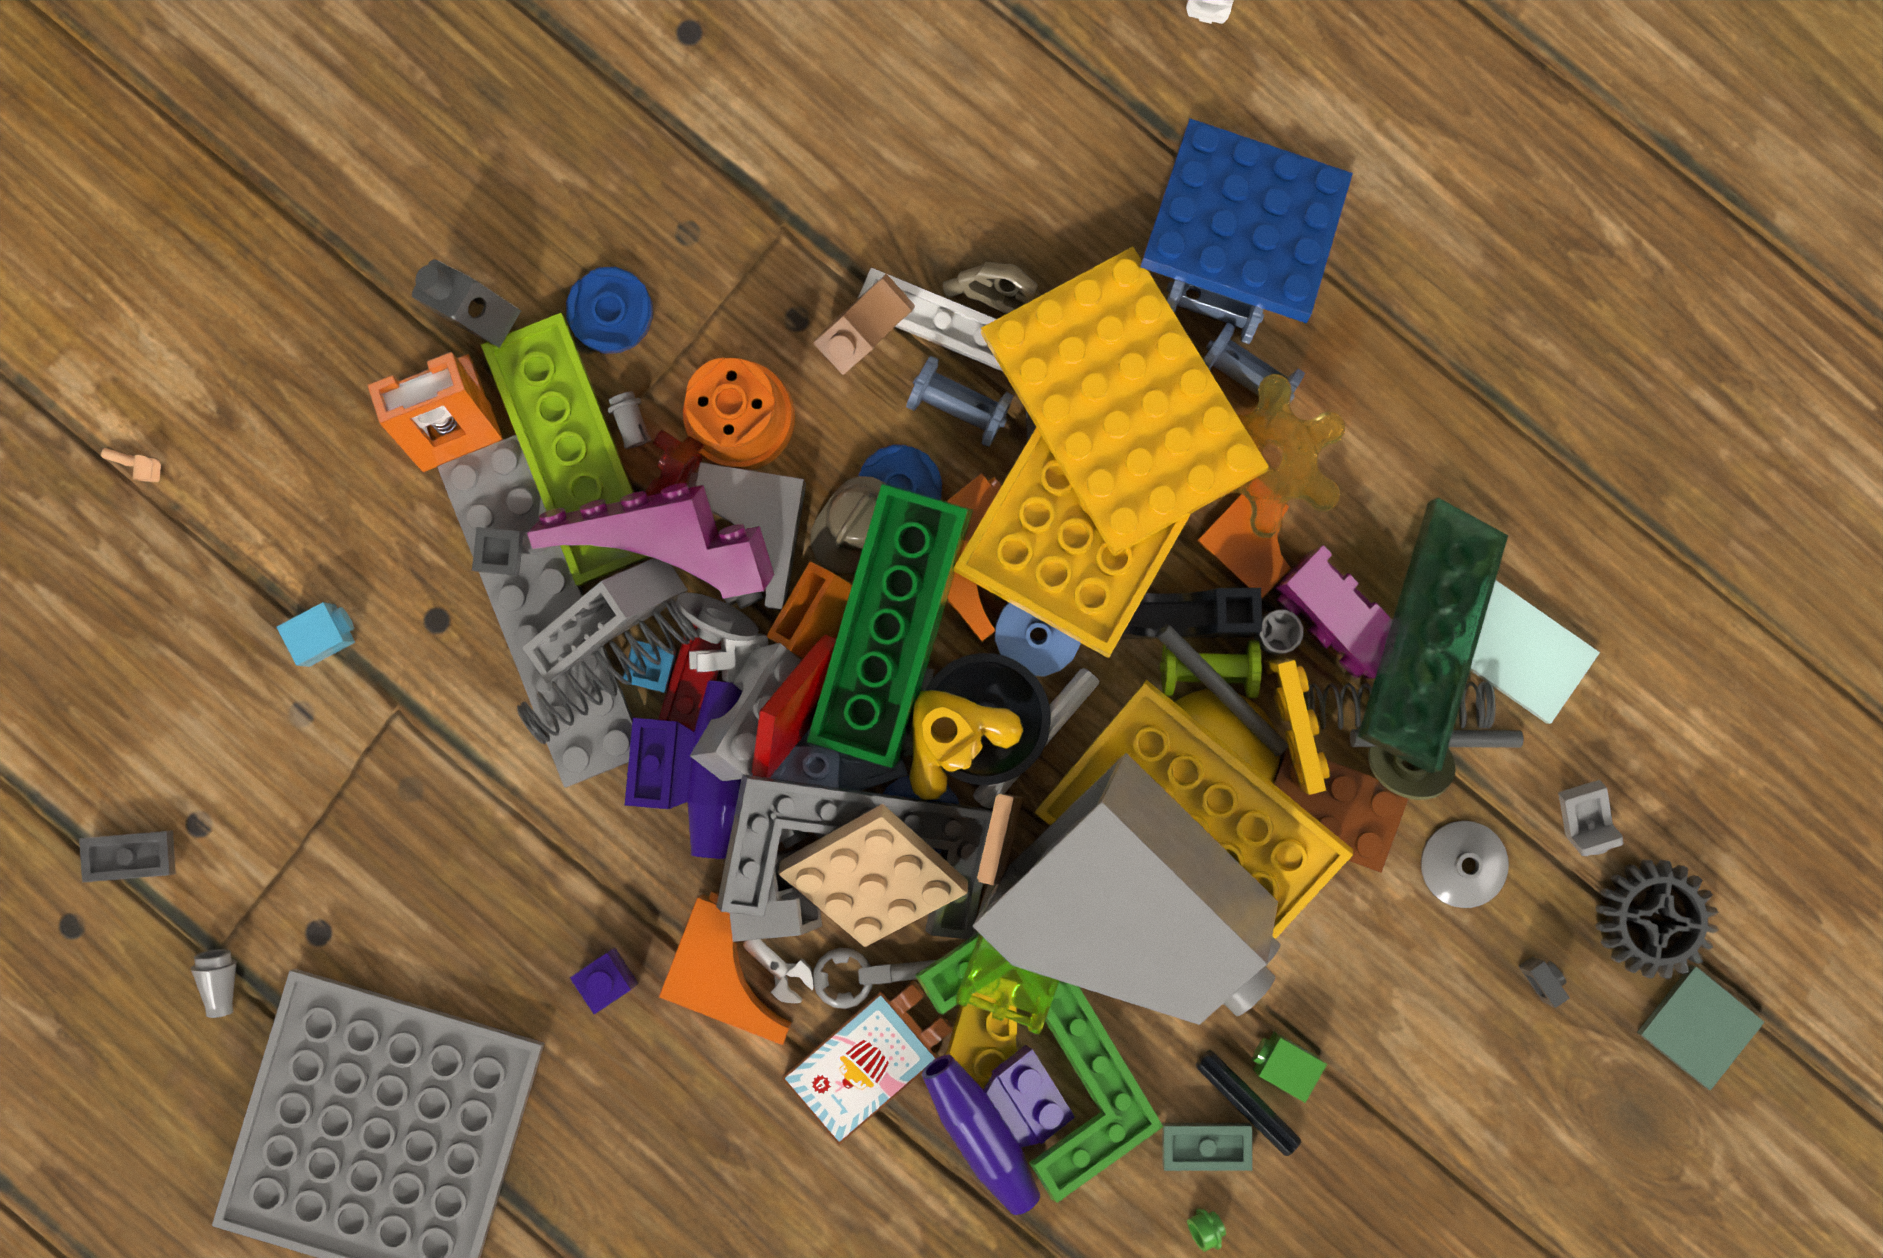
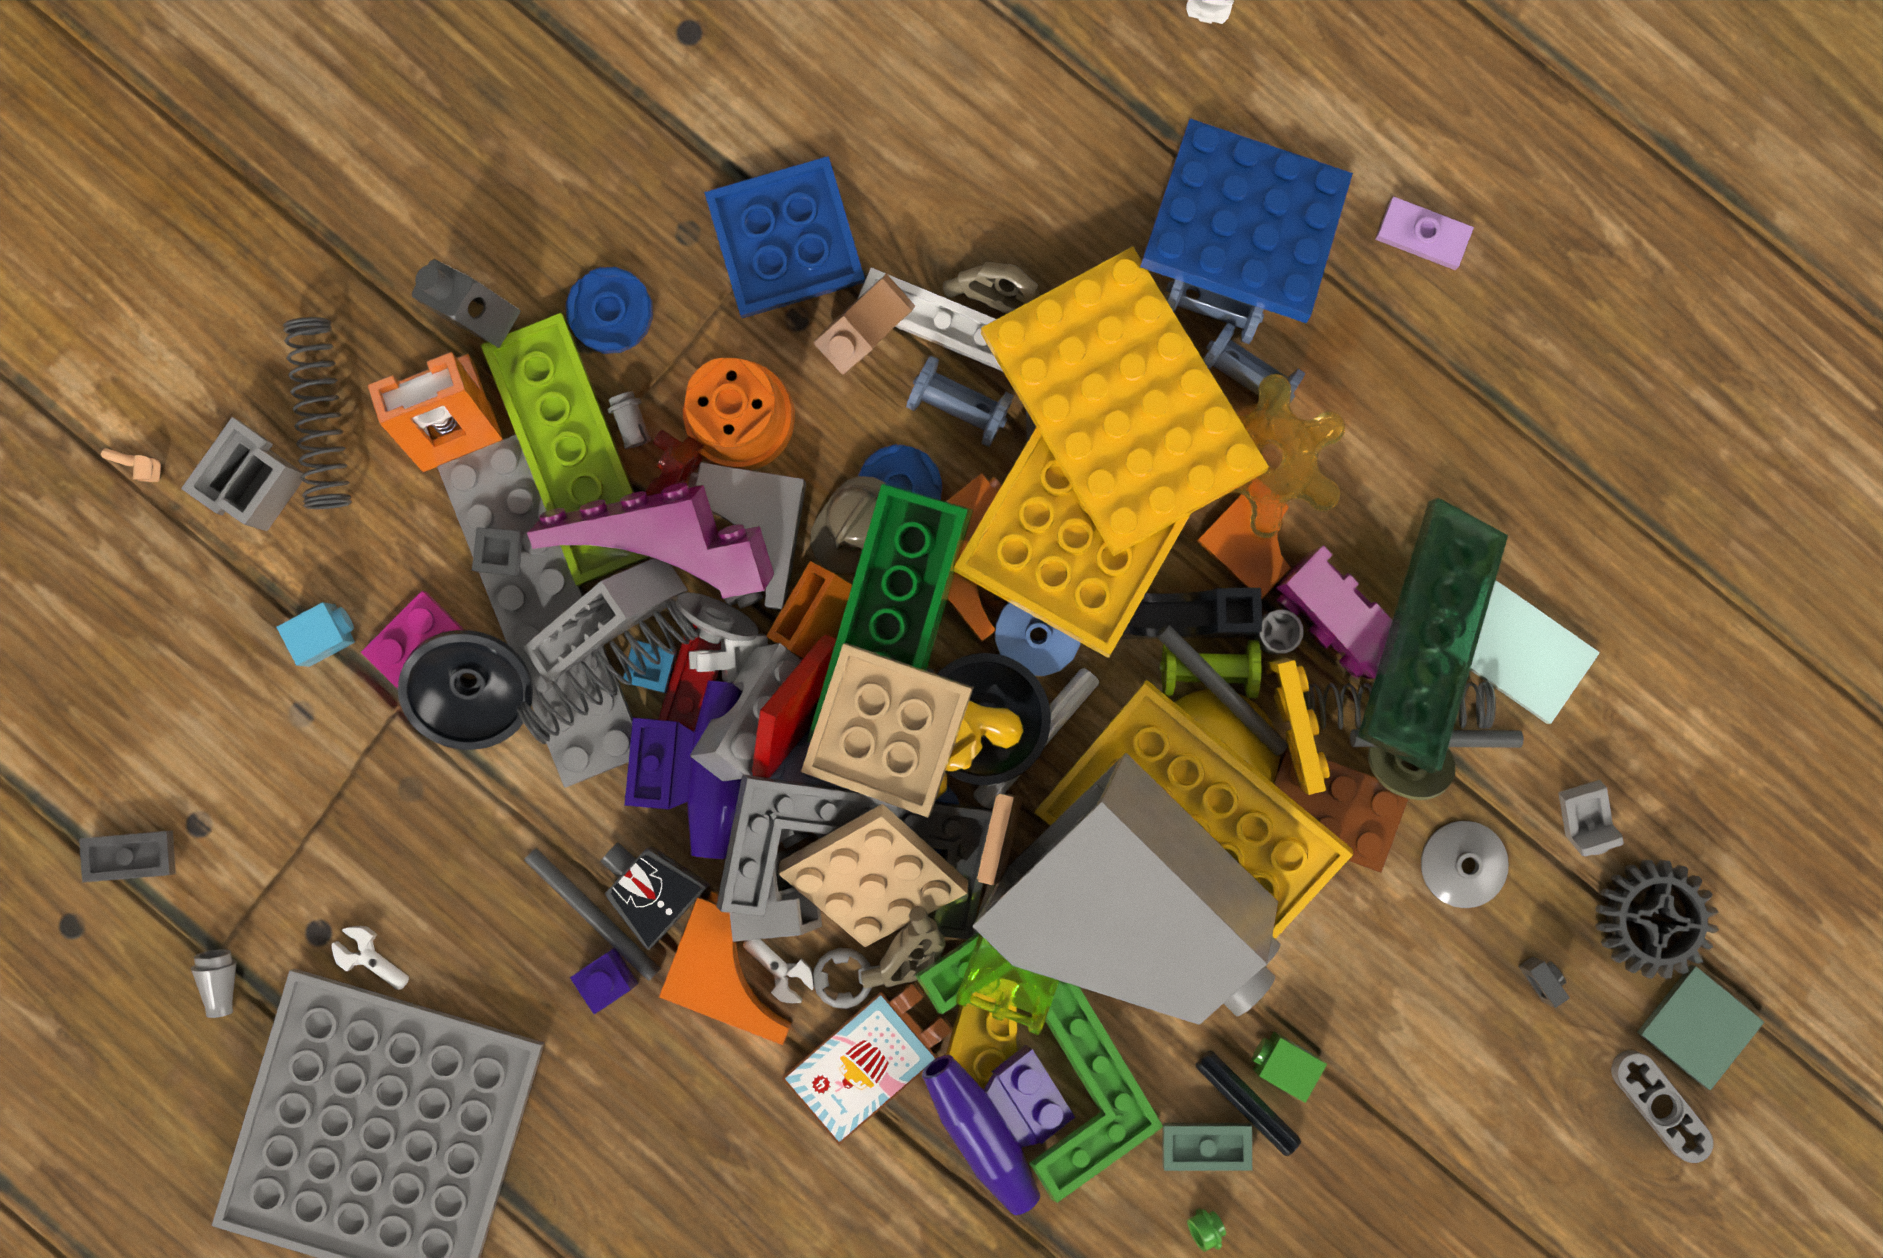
(243, 477): none -> light grey plate
(316, 326): none -> dark grey piece
(368, 957): none -> white bar
(412, 626): none -> dark pink plate
(462, 710): none -> black dish
(592, 914): none -> dark grey bar
(650, 891): none -> torso
(785, 237): none -> blue plate
(887, 729): none -> tan plate
(909, 953): none -> dark tan piece
(1424, 233): none -> lavender plate
(1672, 1137): none -> light grey beam

